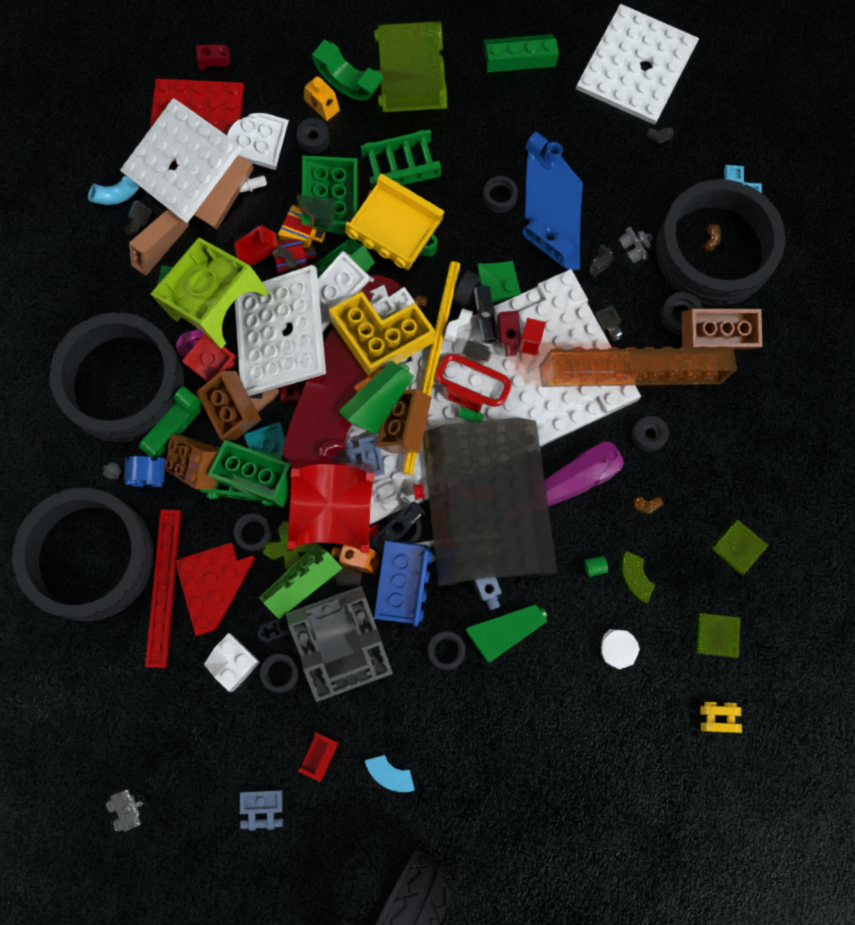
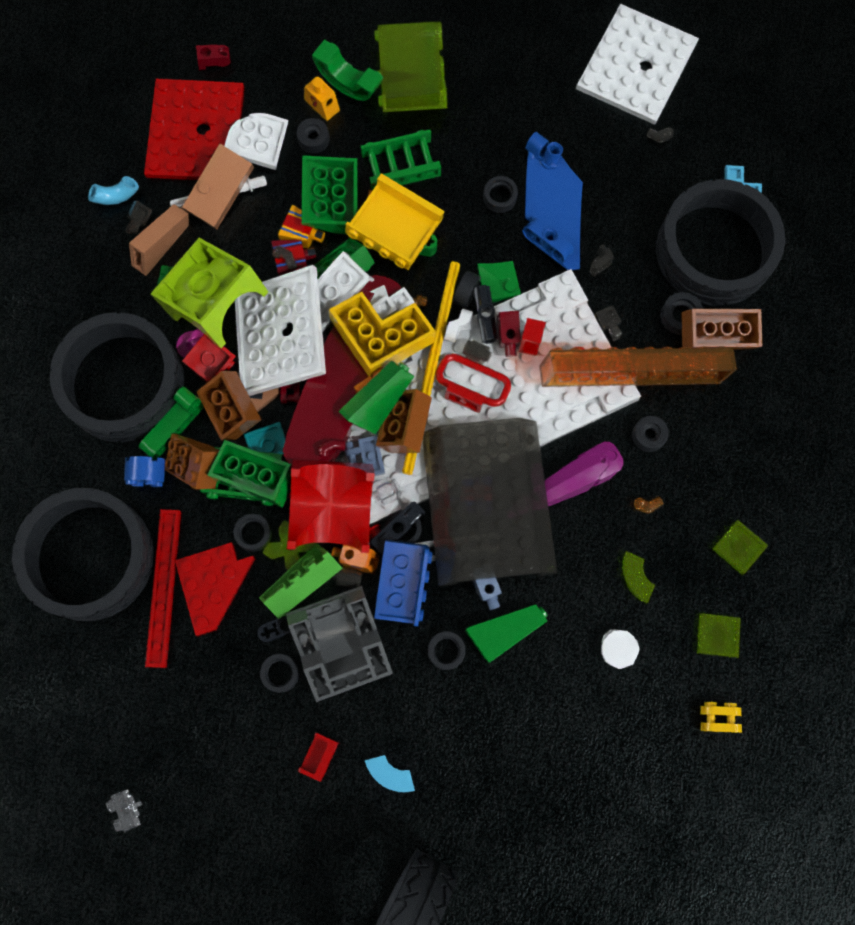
(112, 471): dark grey plate -> none
(201, 157): white plate -> none
(231, 662): white slope -> none
(256, 245): red panel -> none
(261, 802): sand blue plate -> none
(317, 210): clear green slope -> none
(418, 491): red bush -> none
(470, 415): green pin -> none
(520, 53): green slope -> none
(595, 566): green beam -> none
(630, 238): clear hips -> none
(715, 238): clear orange arm -> none

